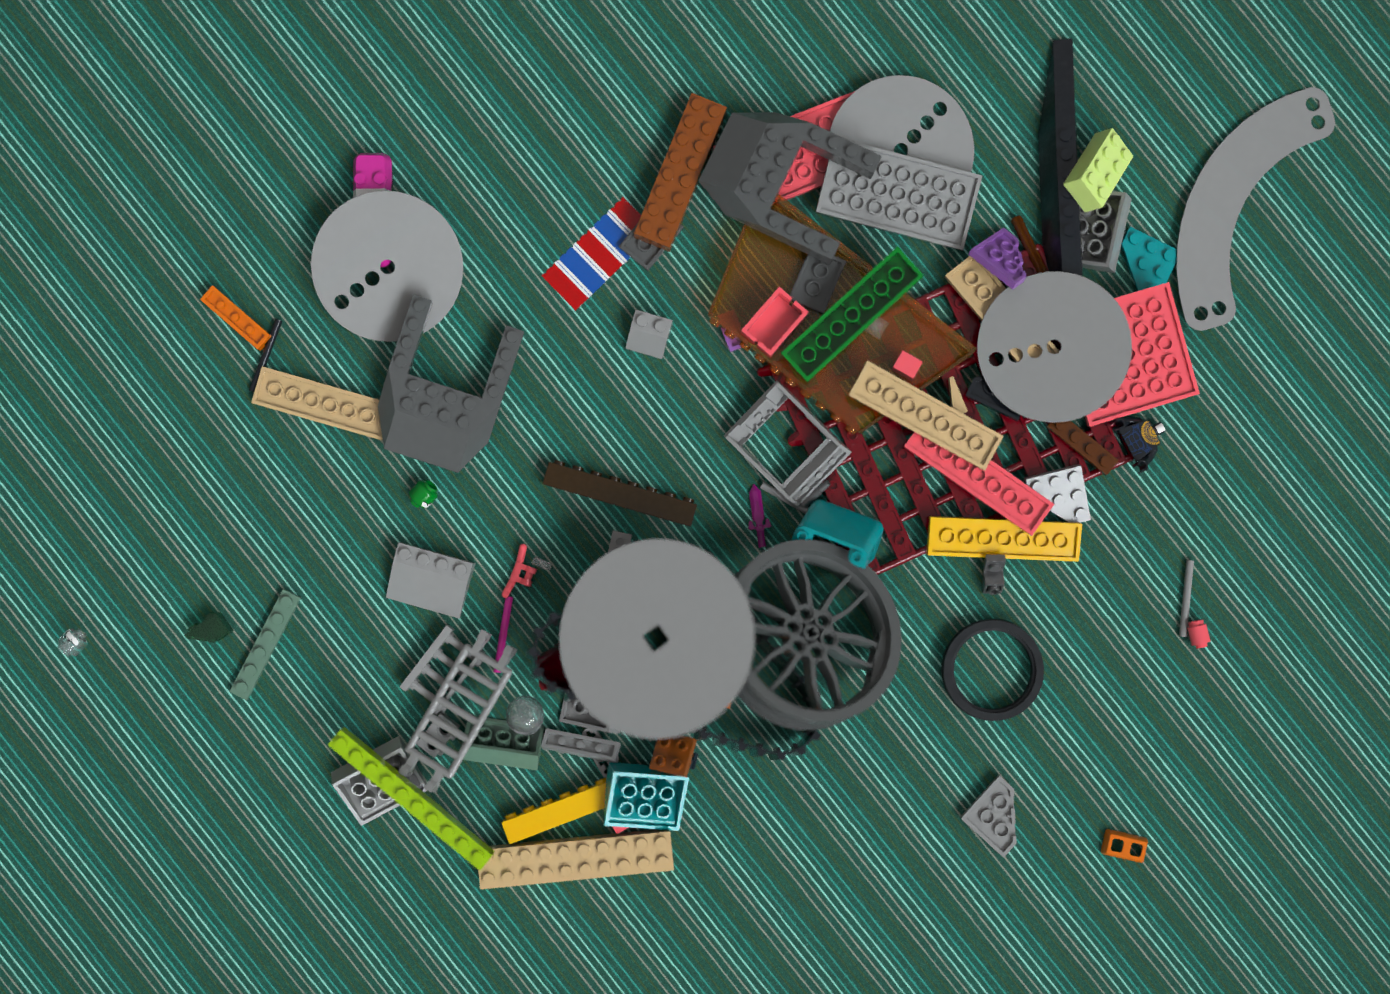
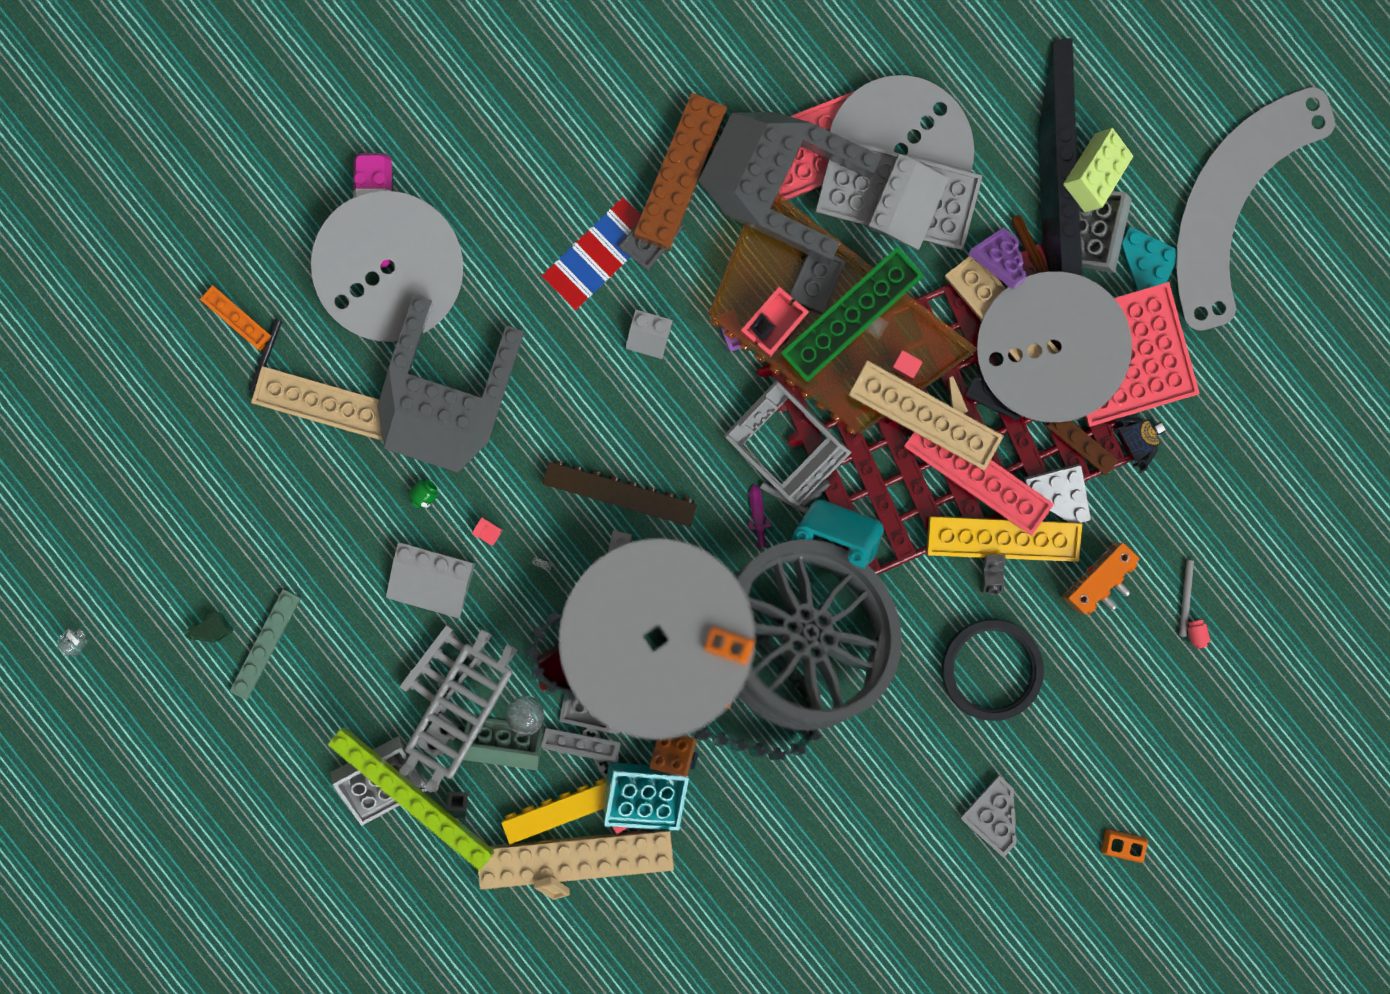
(457, 804): none -> pearl dark grey brick
(487, 531): none -> coral panel
(503, 629): dark pink bar -> none
(516, 571): coral piece -> none
(551, 888): none -> tan tile
(729, 637): none -> orange piece
(763, 326): none -> black plate
(907, 202): none -> light grey slope
(1100, 578): none -> orange piece

